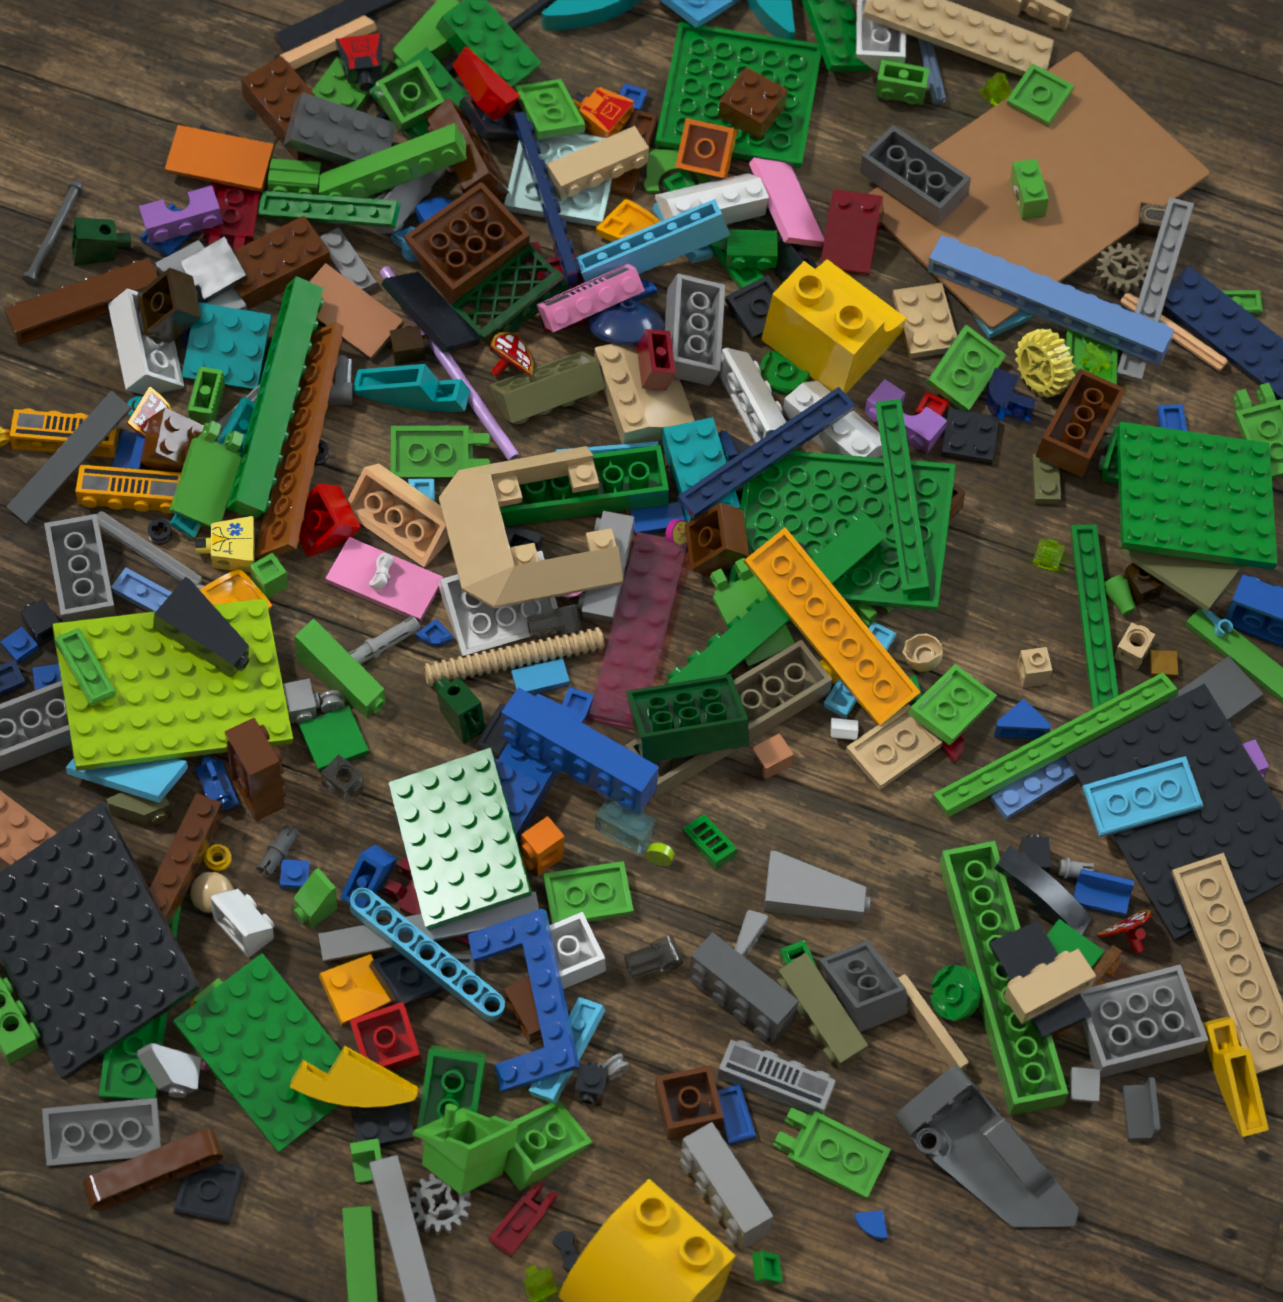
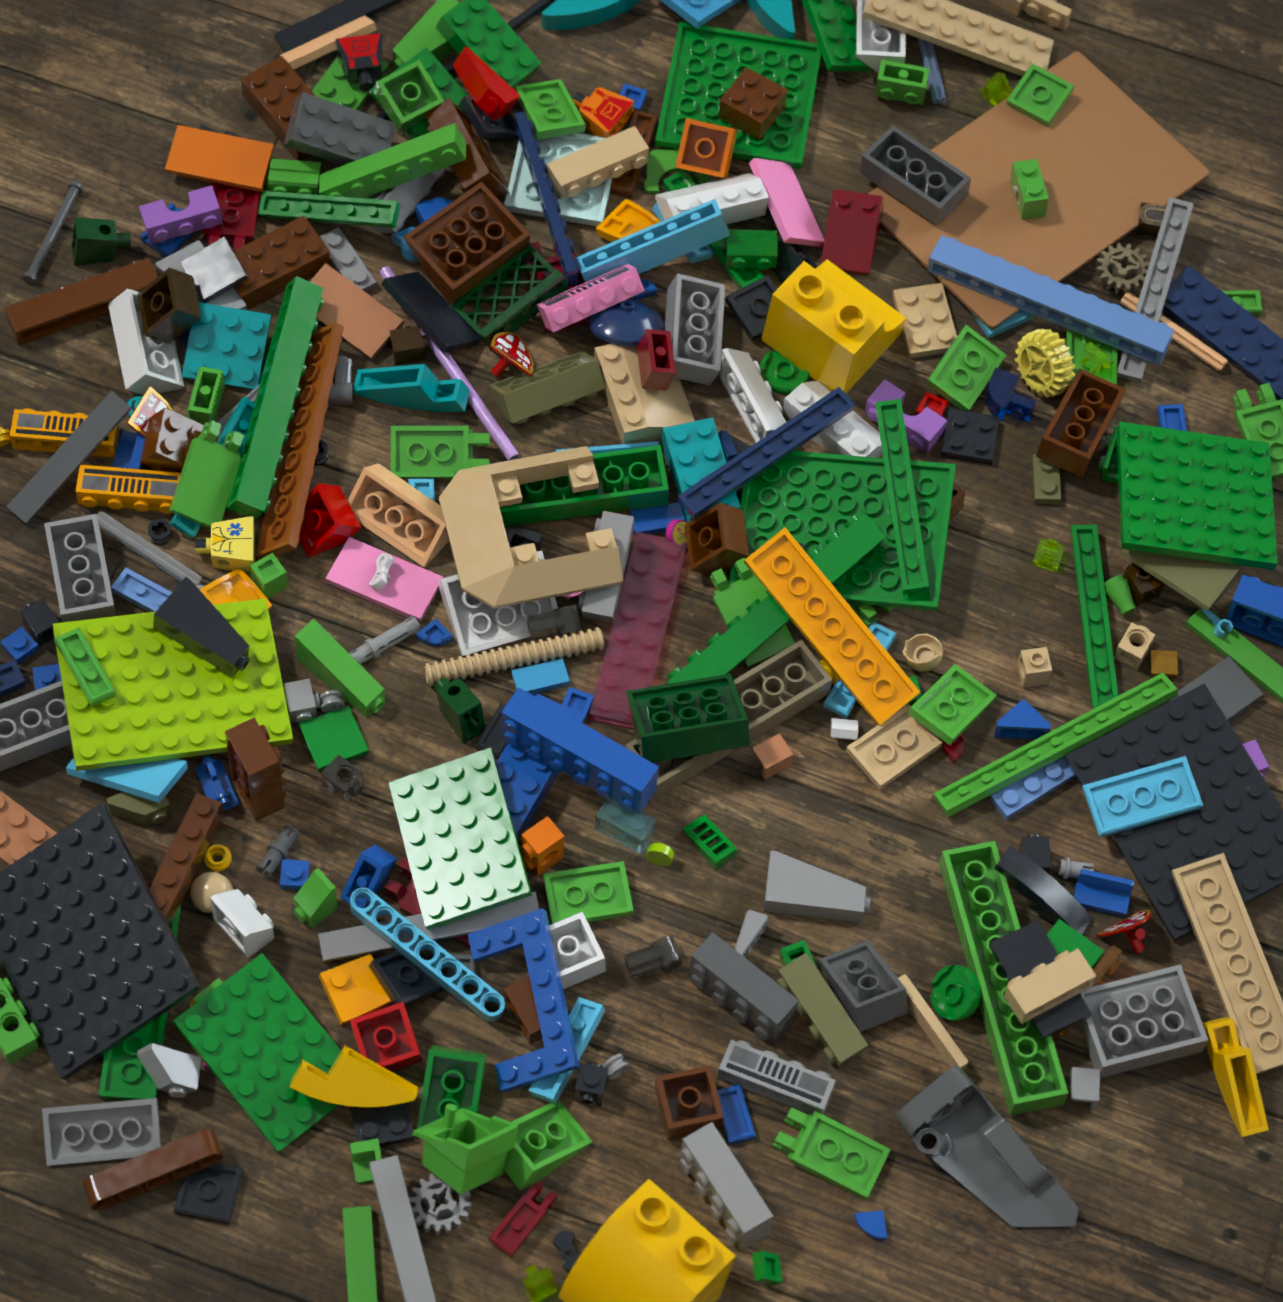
(1141, 1112): dark grey panel -> none

